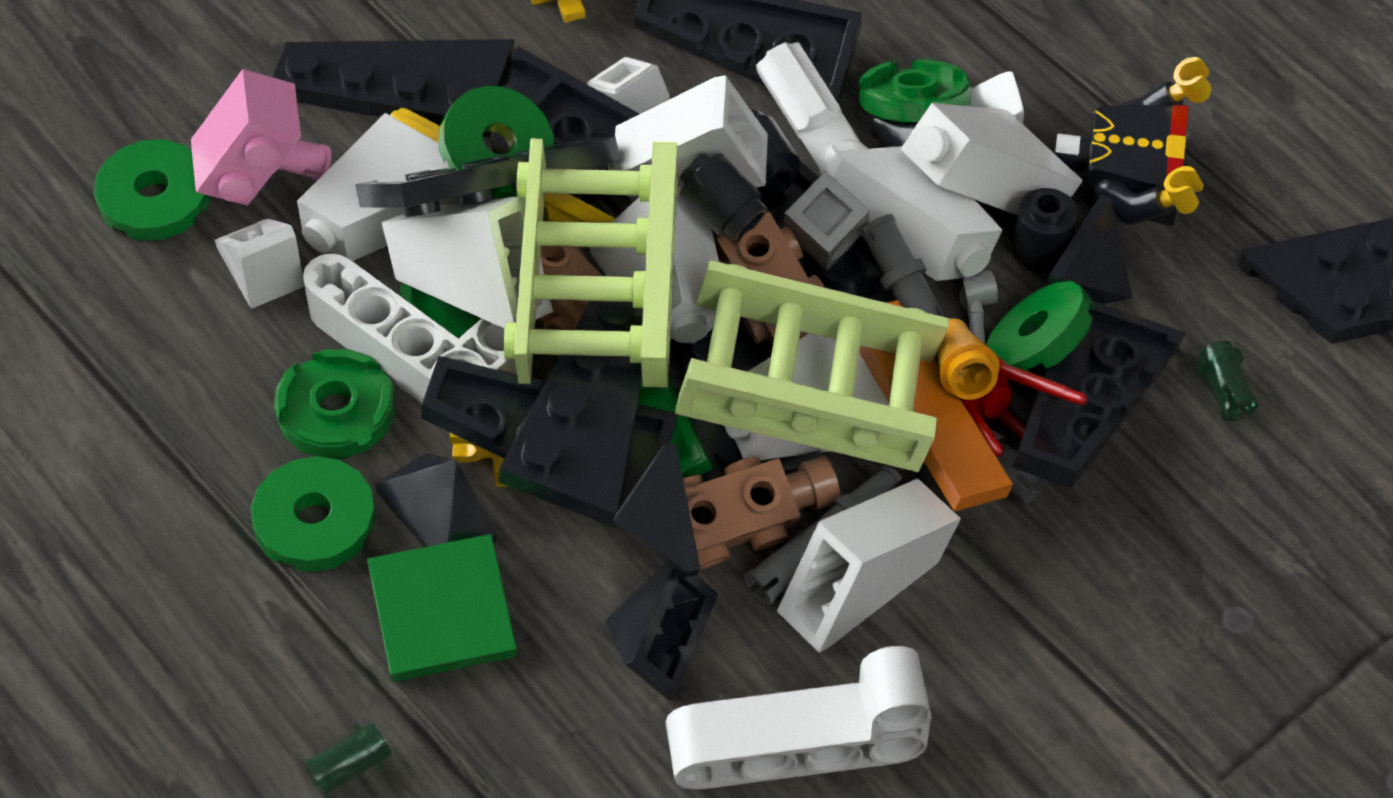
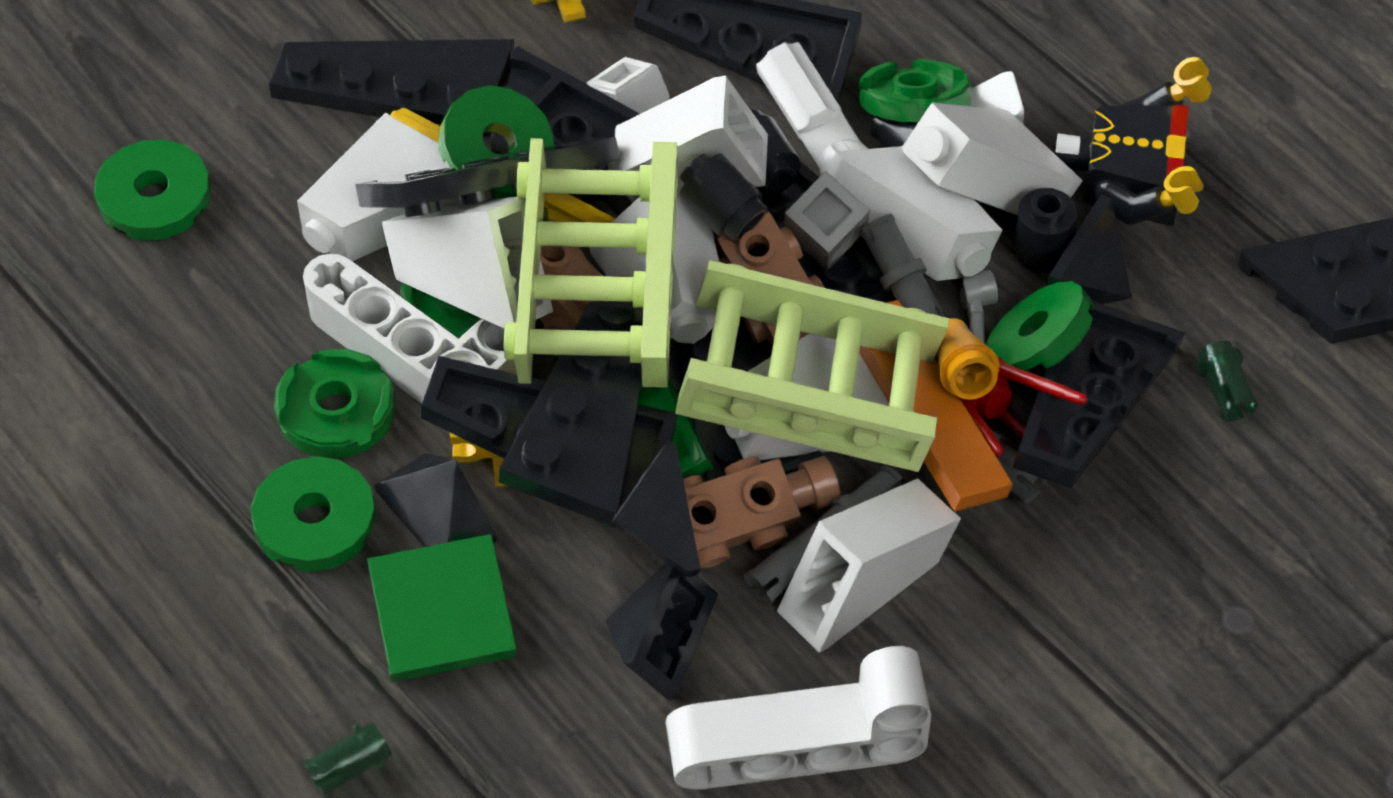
(252, 137): bright pink brick -> none
(263, 260): white slope -> none

